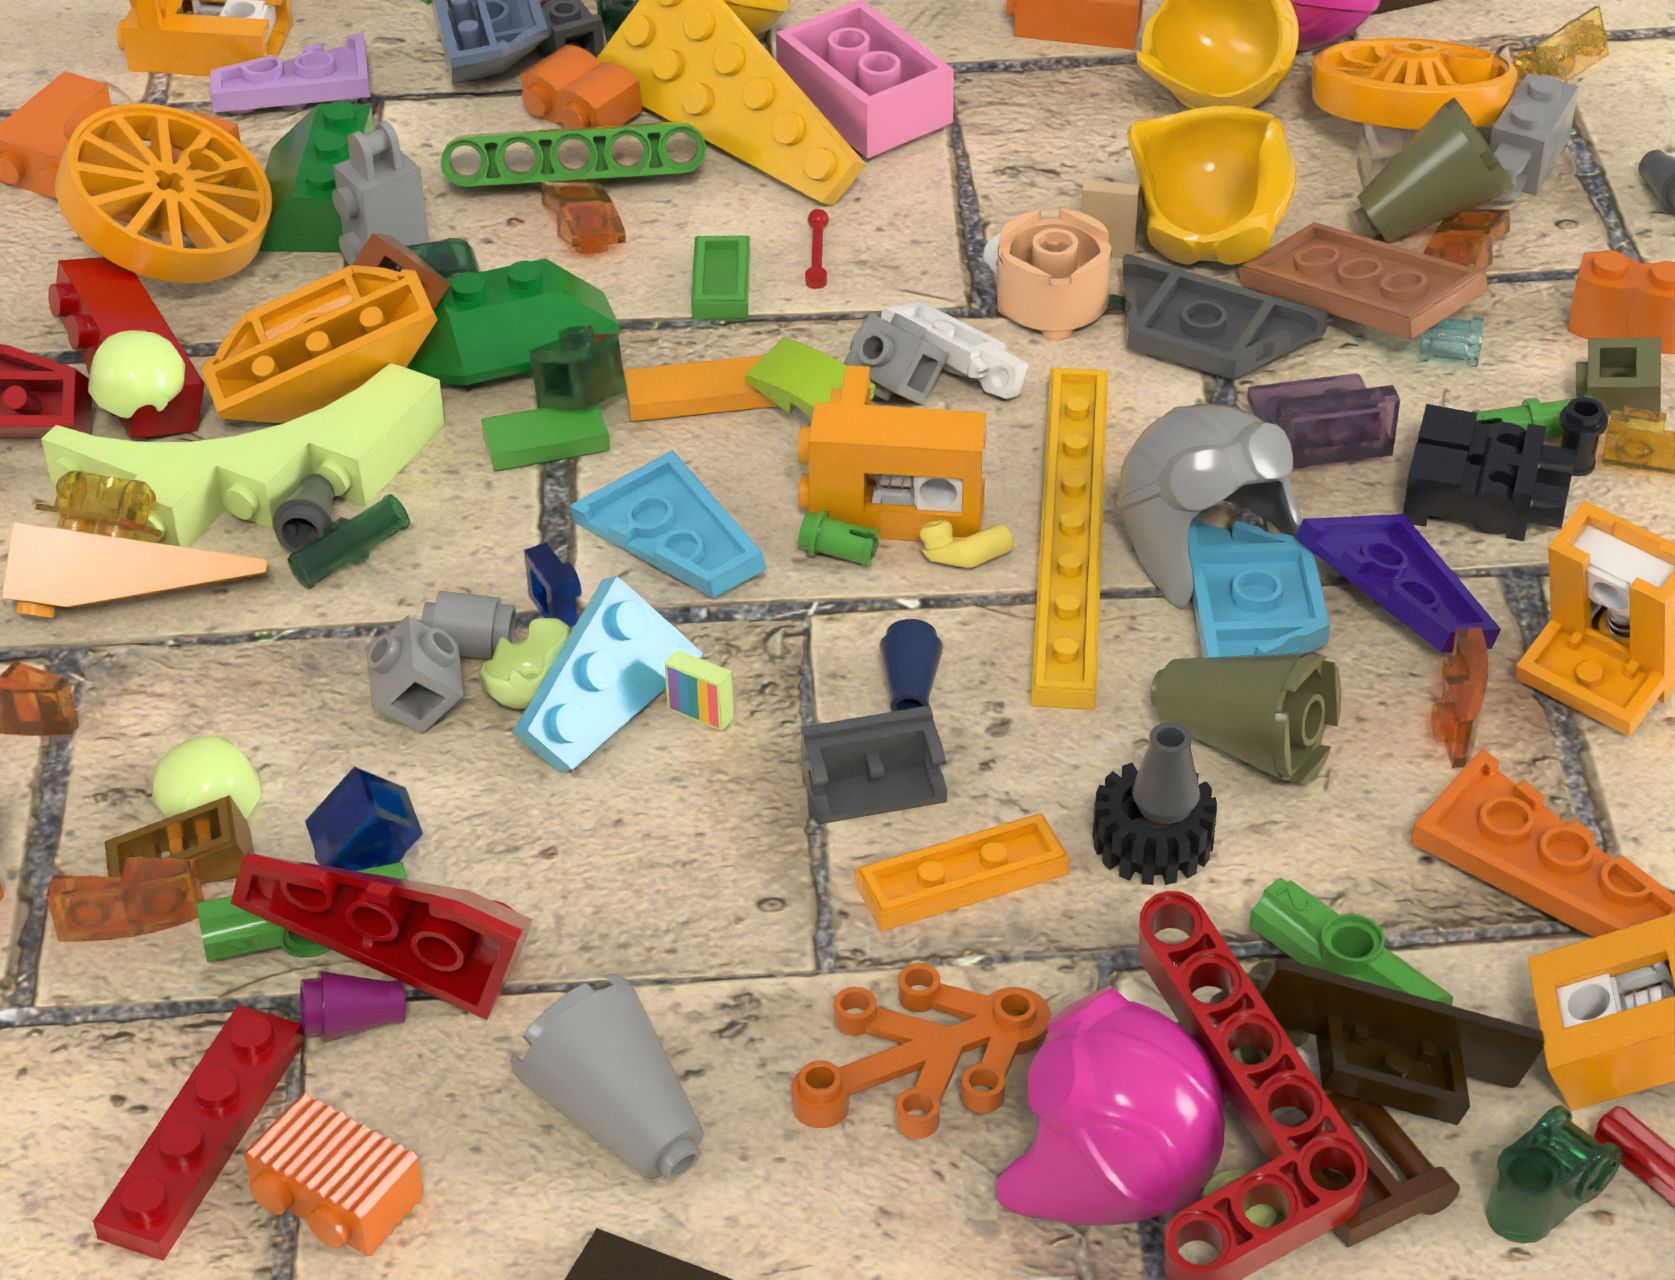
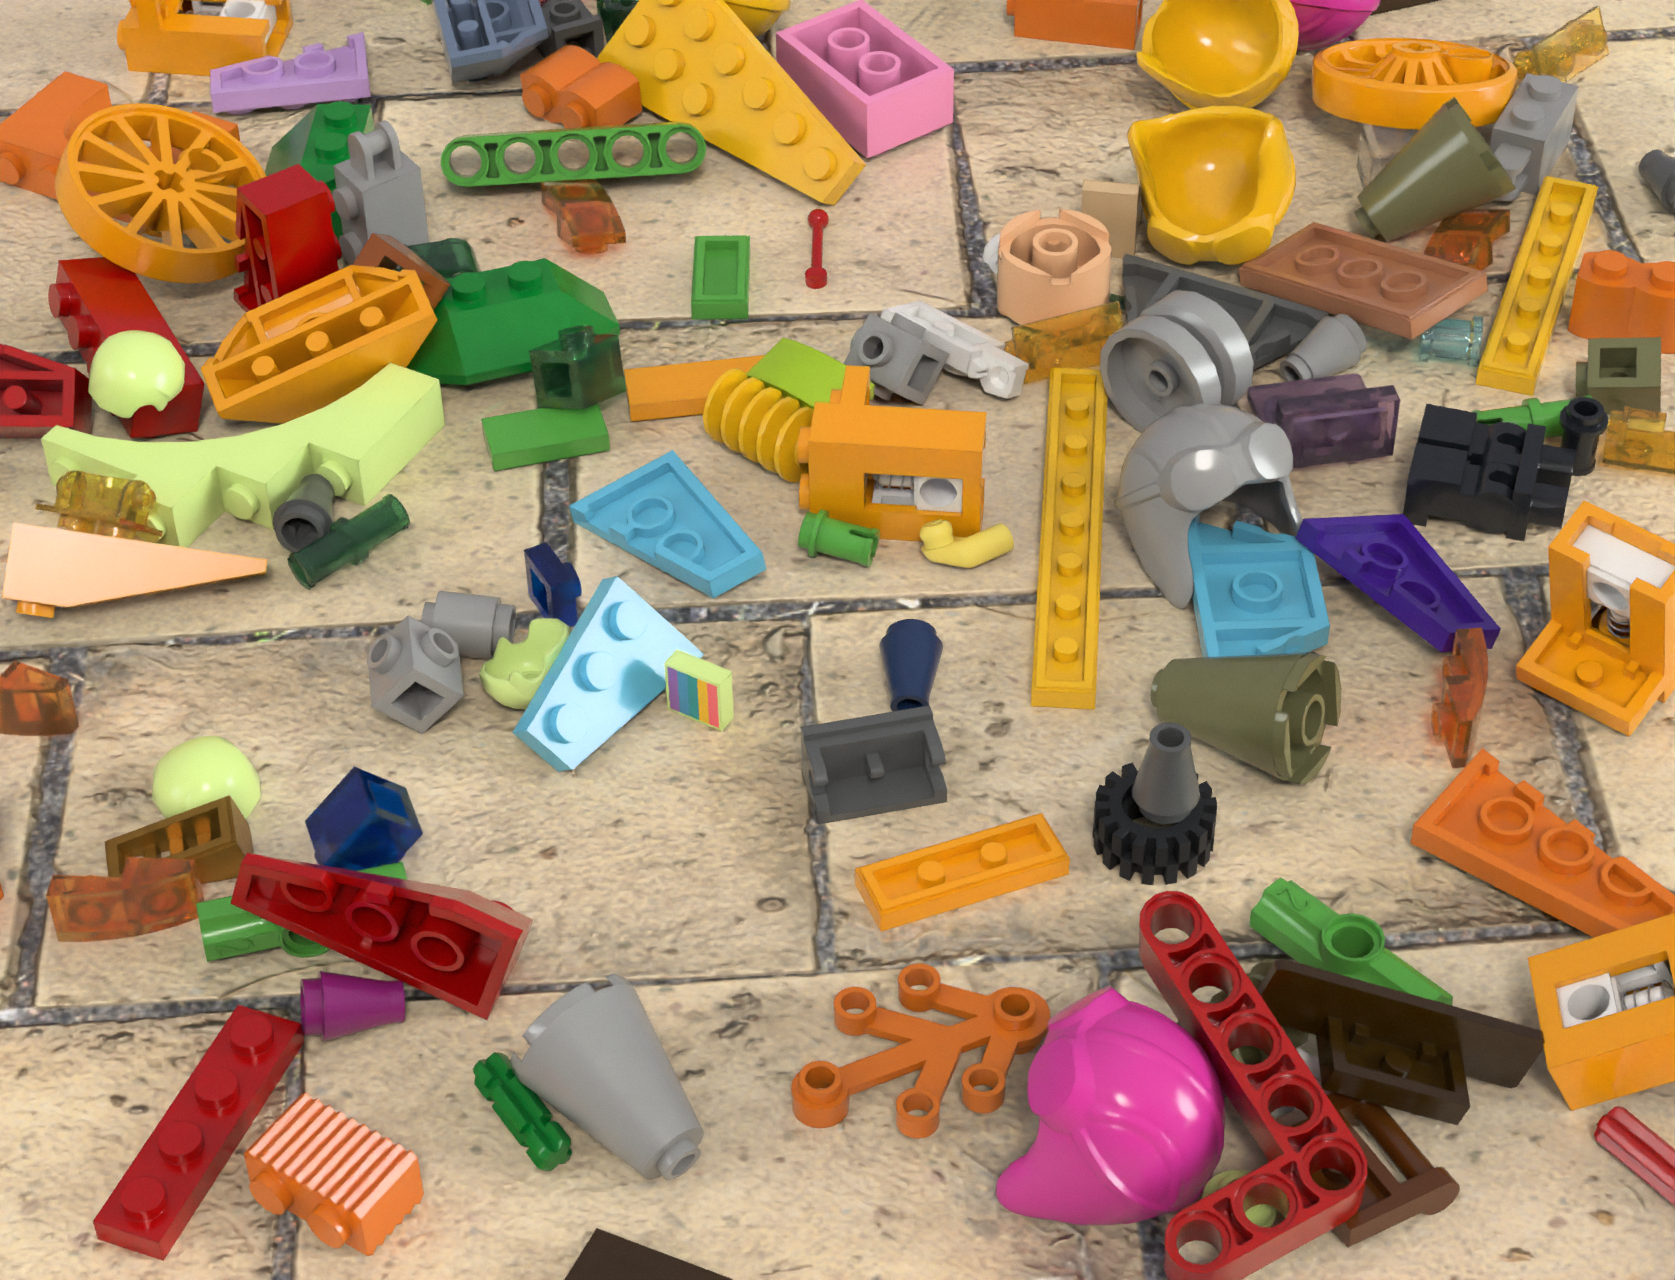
(285, 235): none -> red wedge
(522, 1112): none -> green axle
(757, 422): none -> yellow piece
(1064, 340): none -> clear yellow hinge
(1175, 356): none -> light grey wheel
(1326, 350): none -> light grey cone
(1537, 286): none -> yellow tile
(1548, 1177): clear green piece -> none

